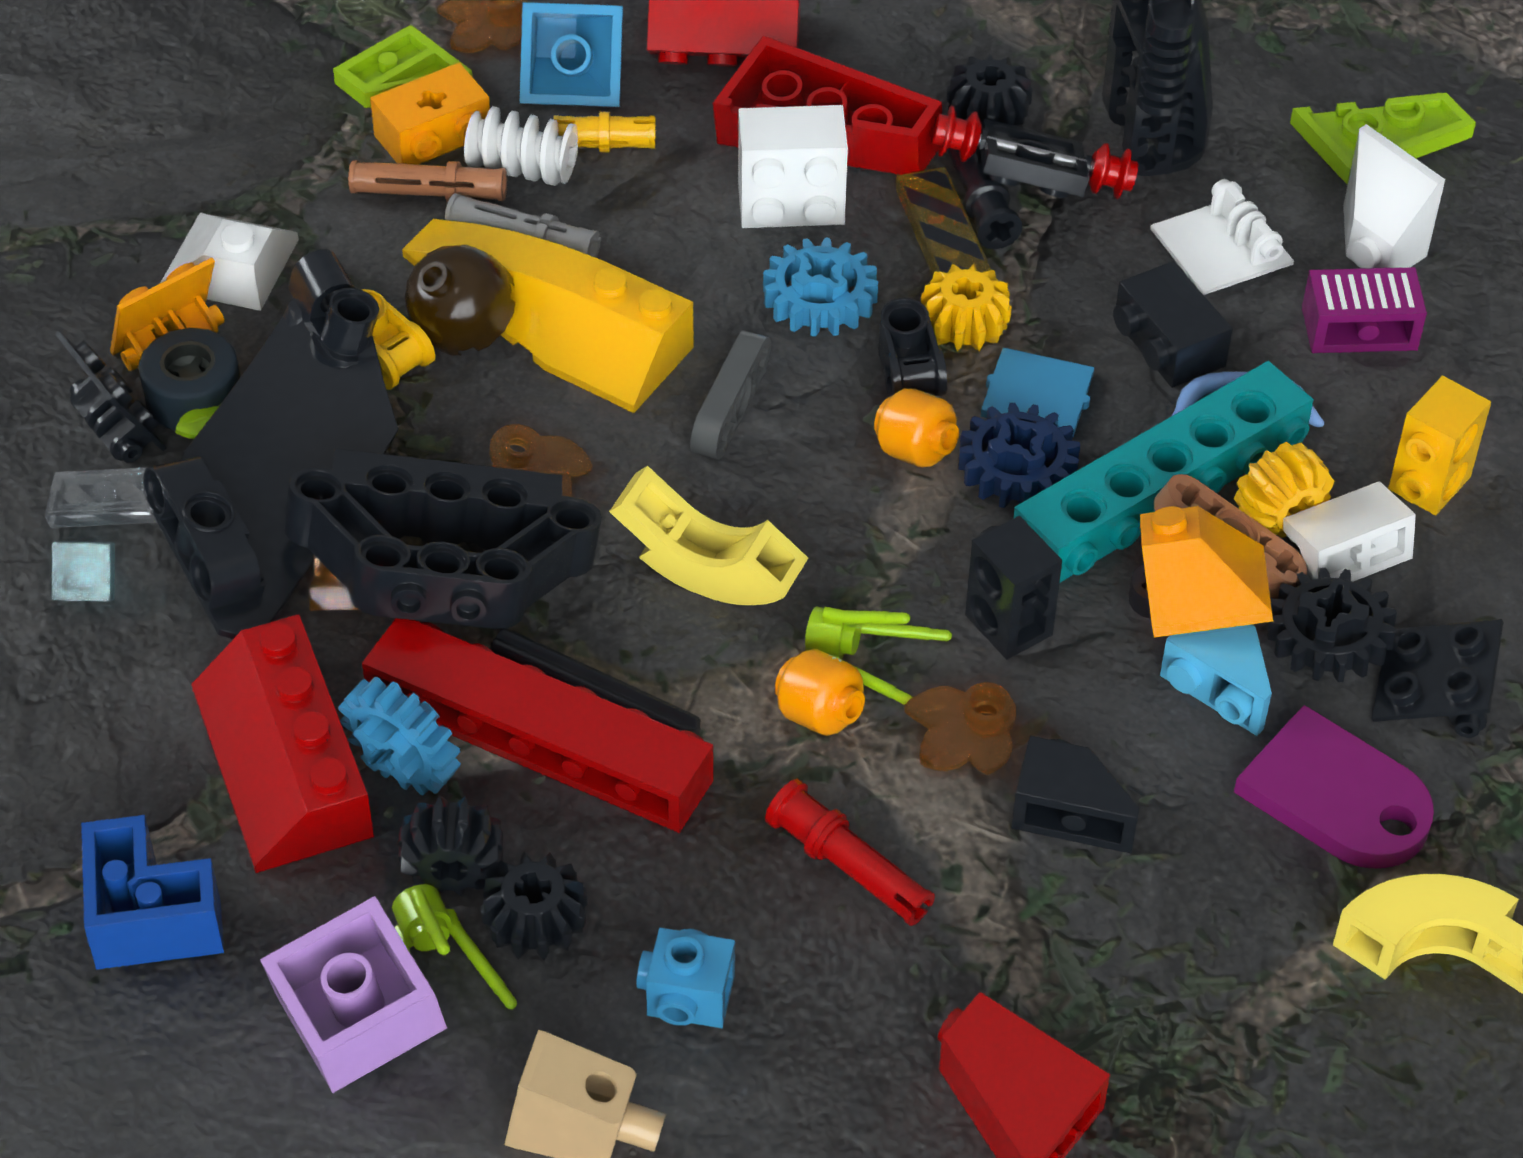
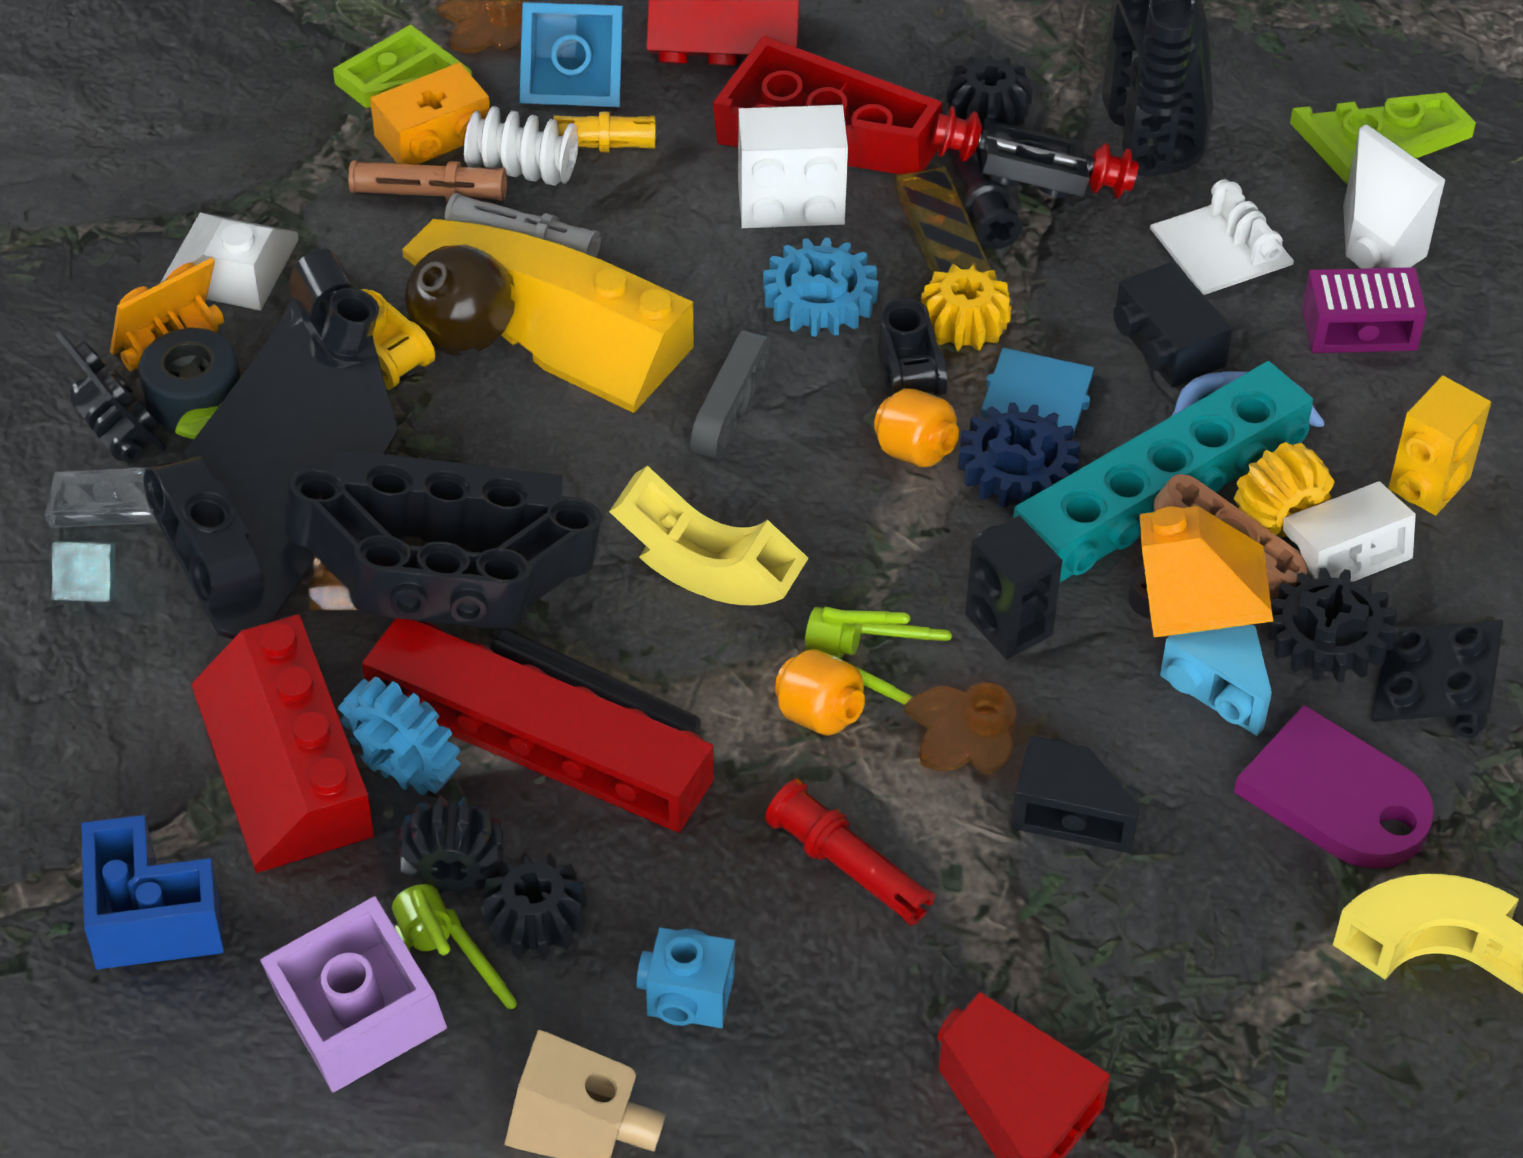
(542, 454): clear orange plate -> none

